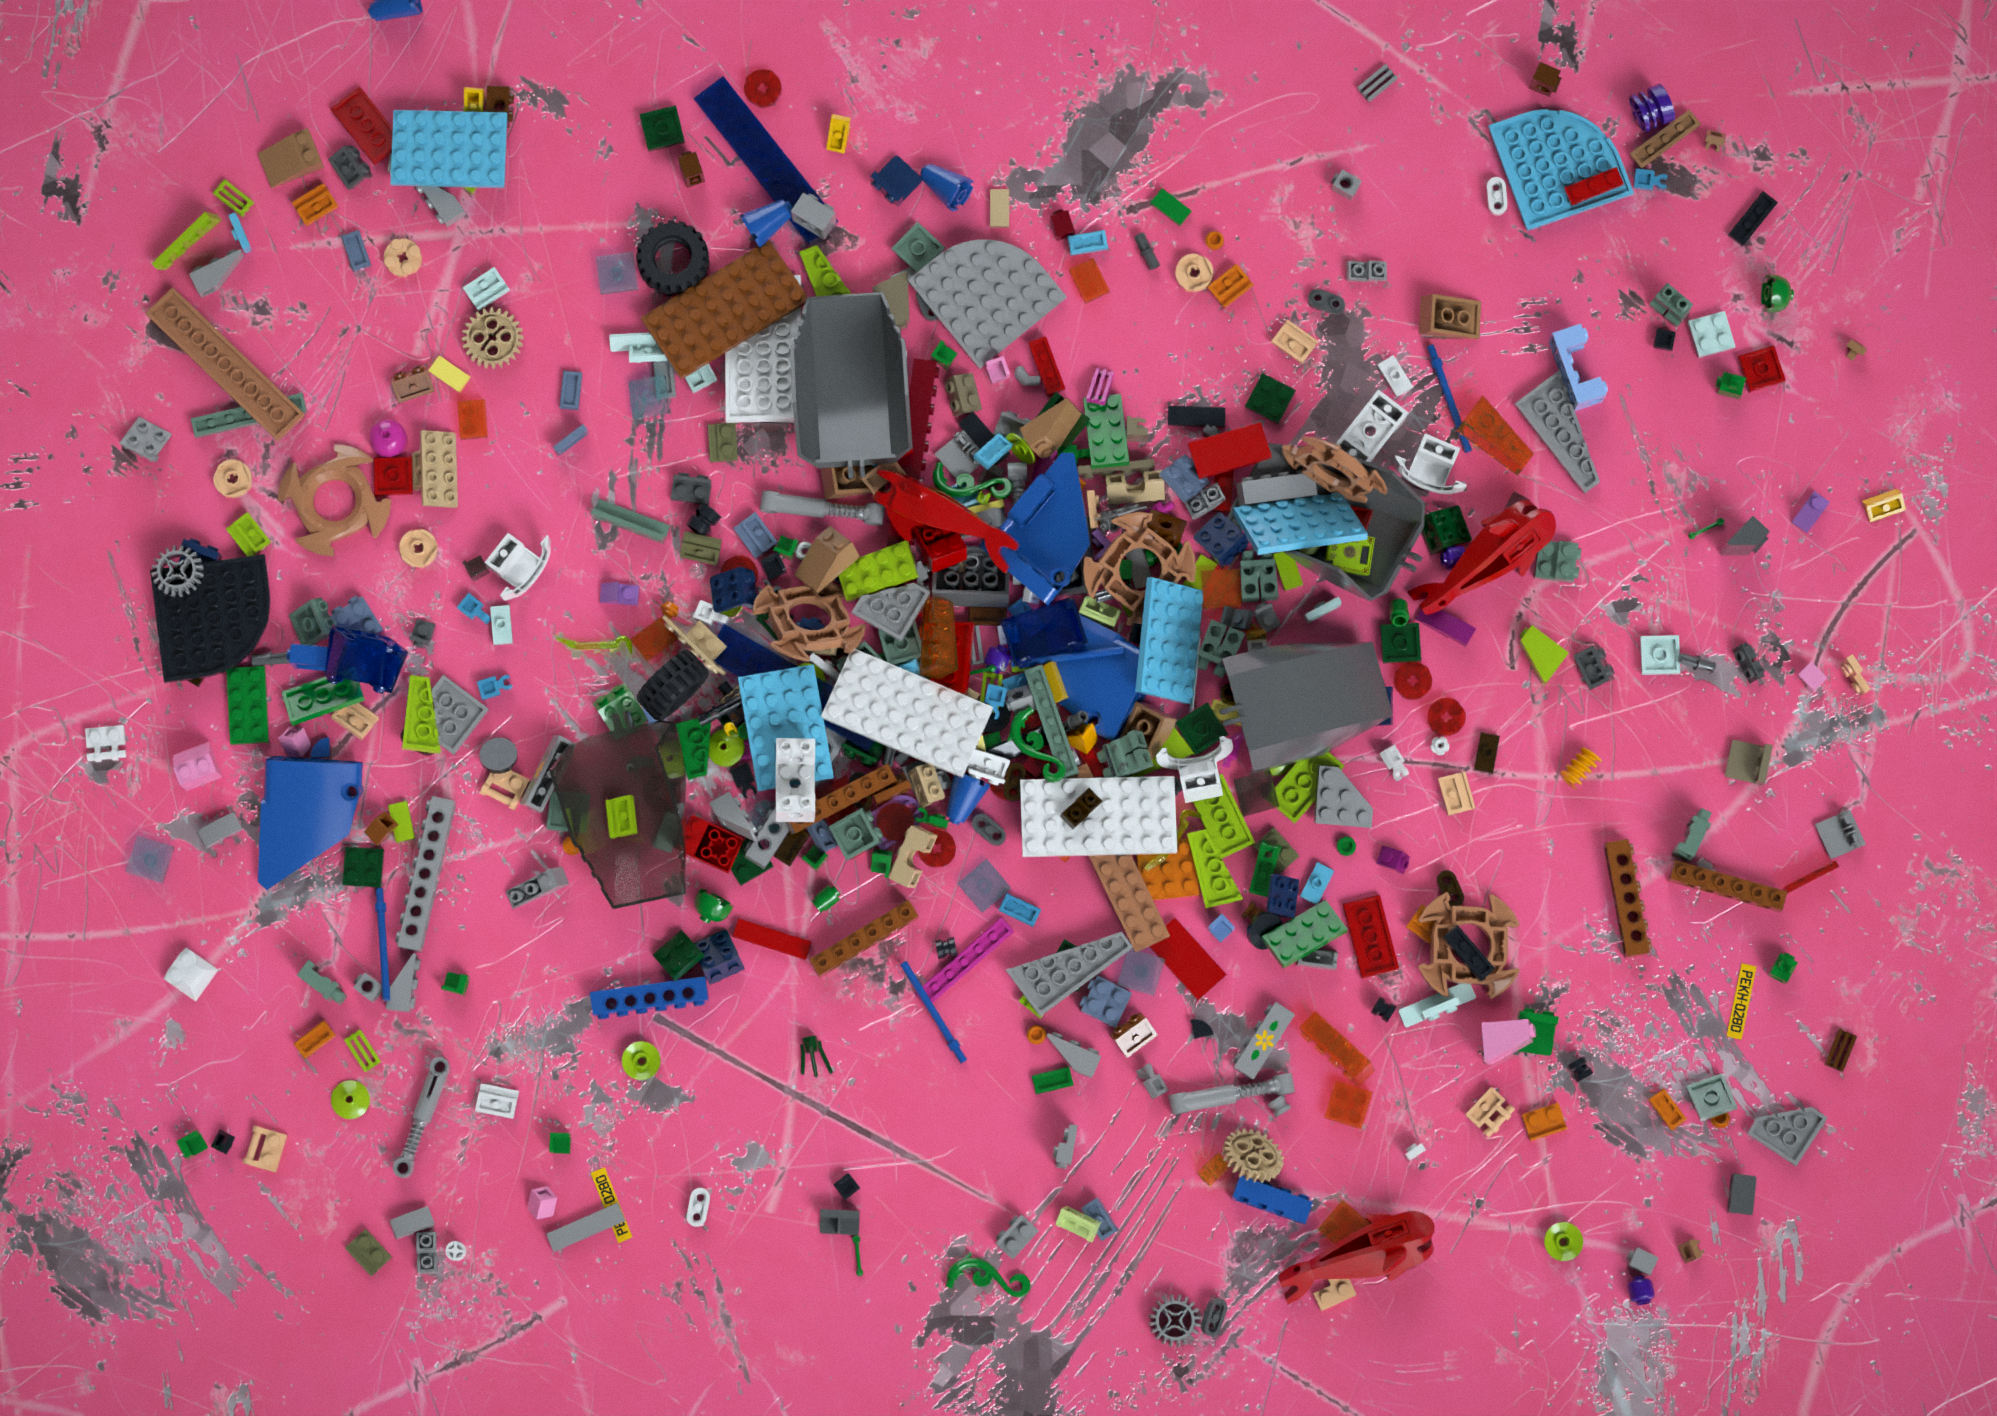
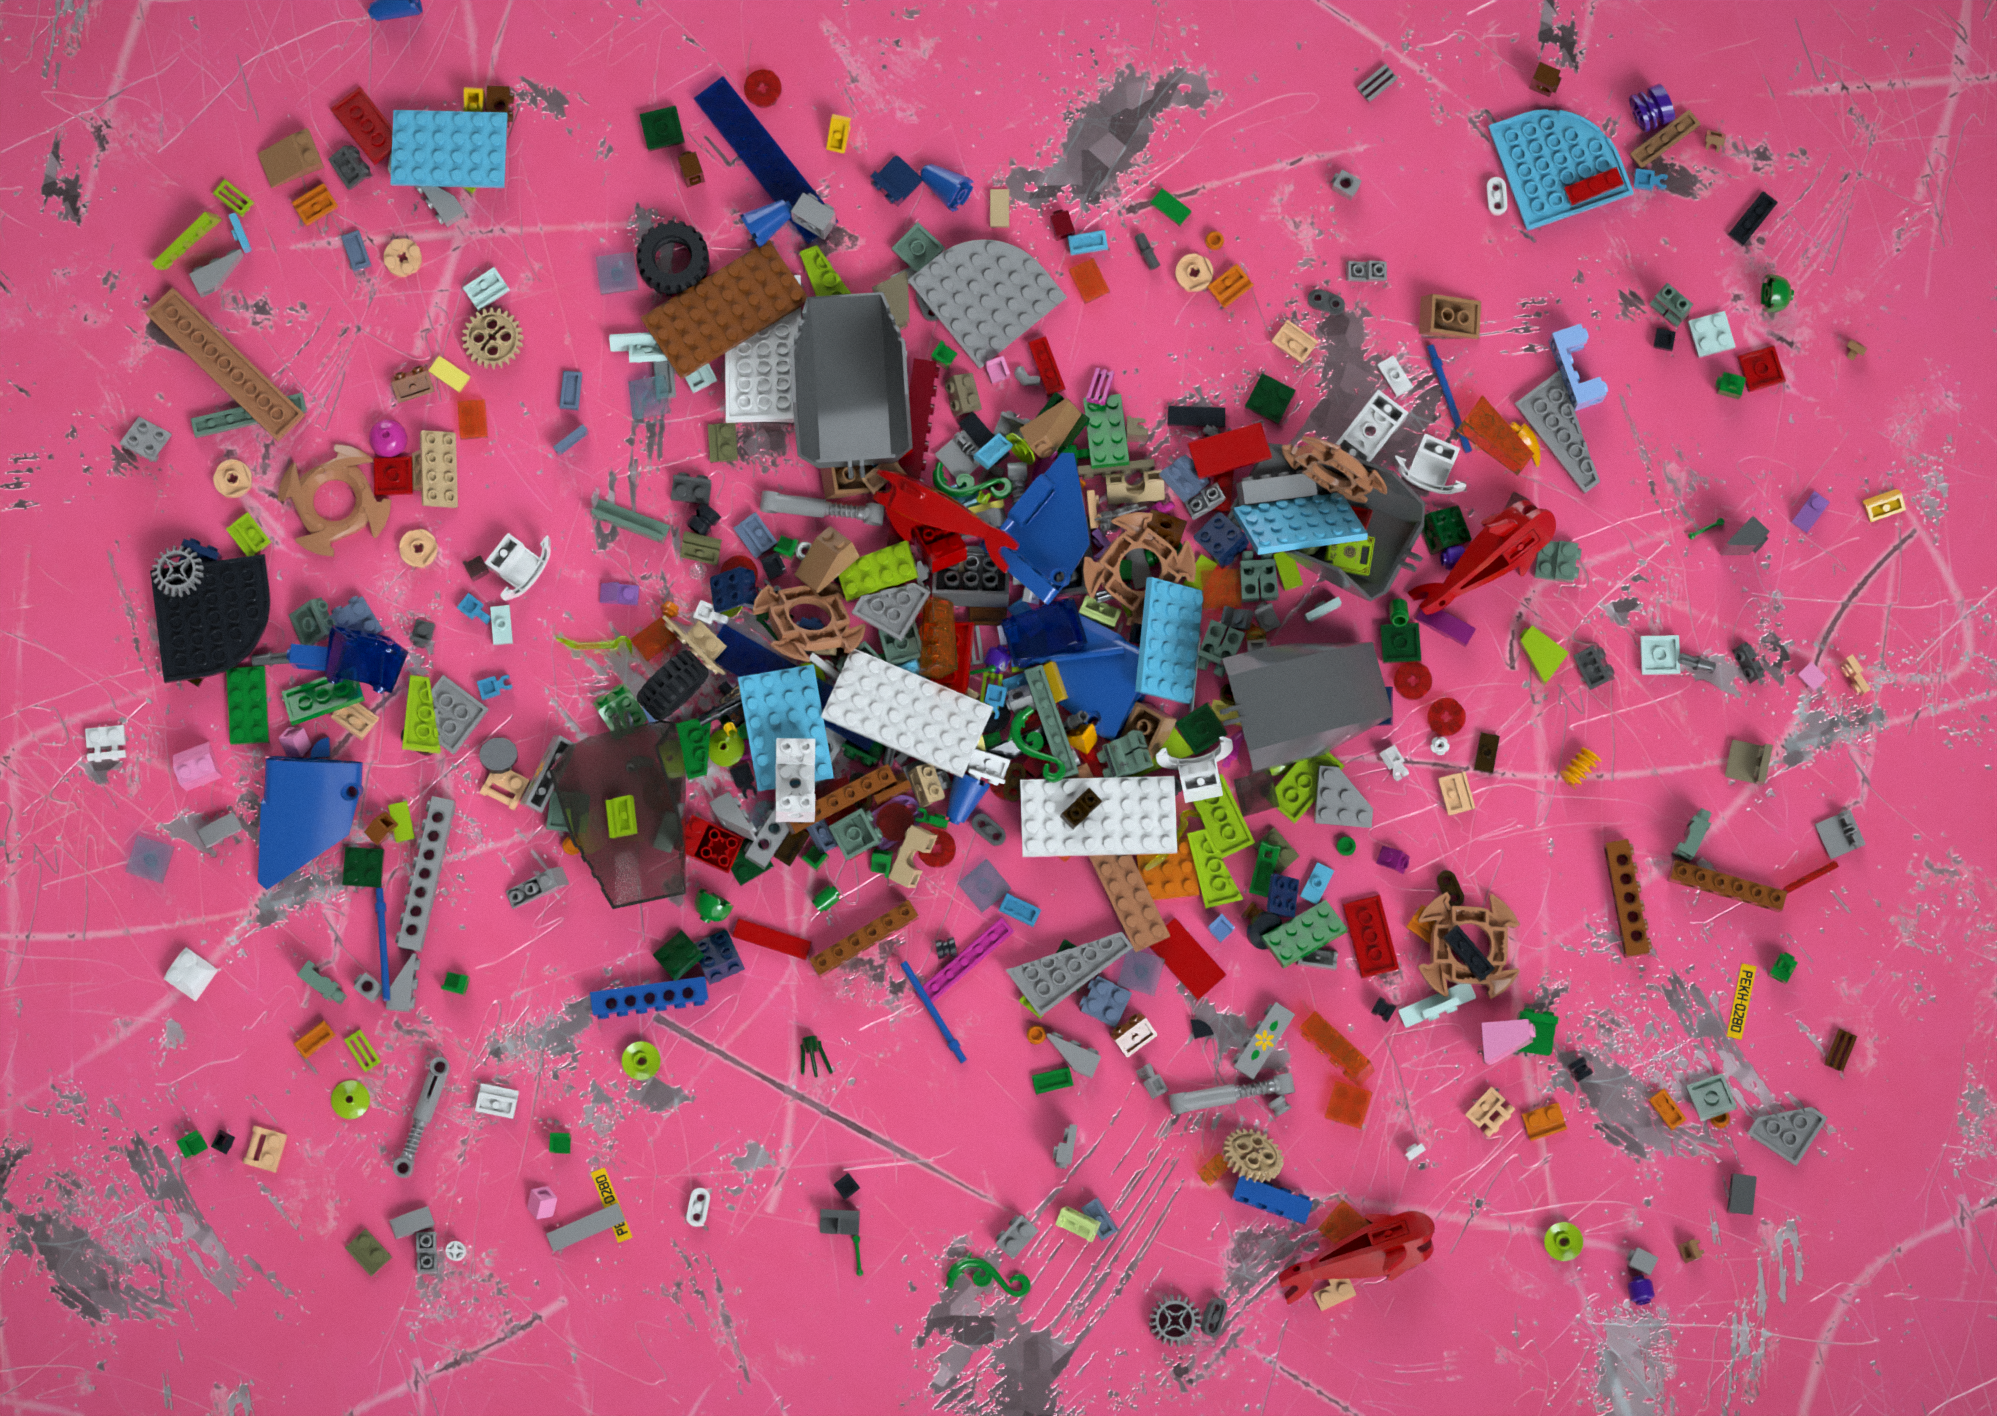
(1529, 439): none -> light orange bar

